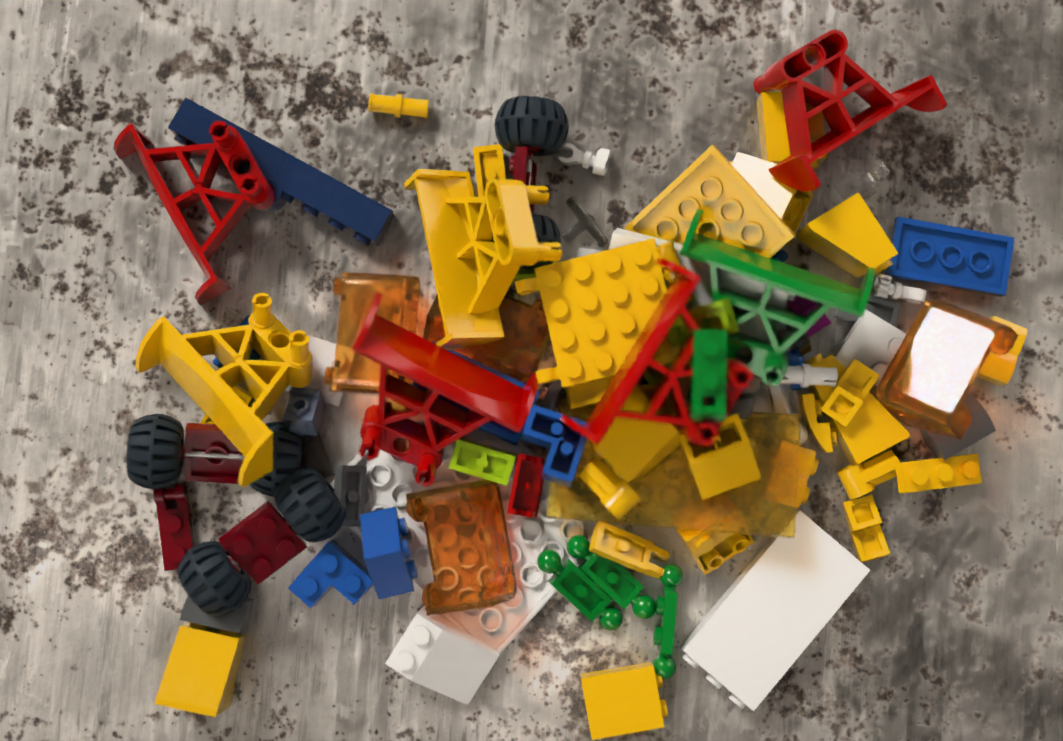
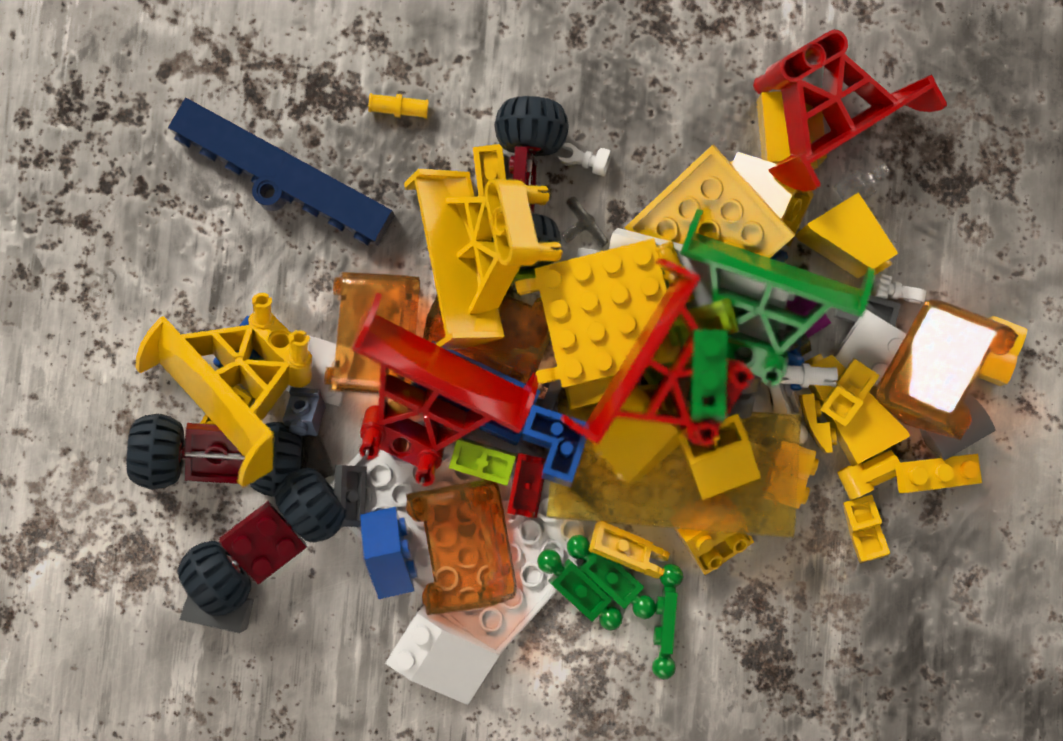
(174, 524): dark red plate -> none
(201, 670): yellow slope -> none
(234, 151): red piece -> none
(331, 568): blue brick -> none
(614, 494): yellow piece -> none
(623, 700): yellow brick -> none
(773, 612): white brick -> none
(951, 256): blue plate -> none

